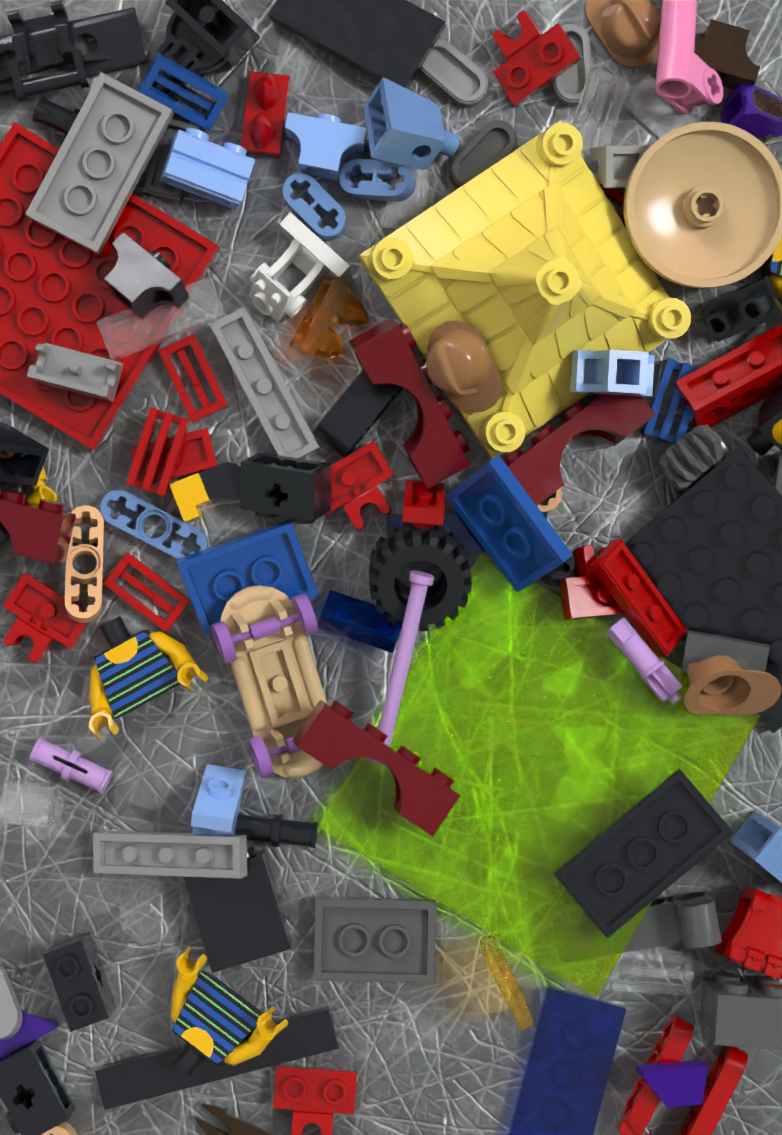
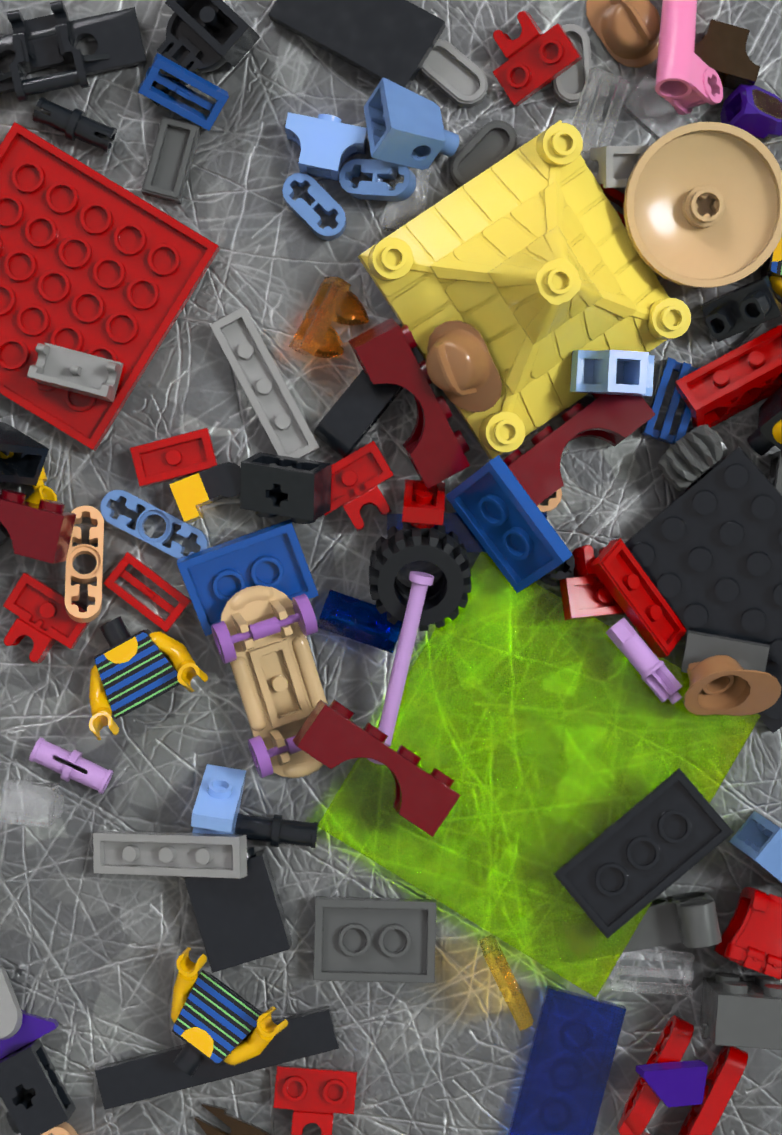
(79, 981): black brick -> none
(99, 163): light grey plate -> none
(128, 333): clear tile -> none
(143, 279): brick -> none
(168, 419): red tile -> none
(207, 168): light blue brick -> none
(208, 409): red tile -> none
(265, 114): red tile -> none
(309, 256): white tile -> none

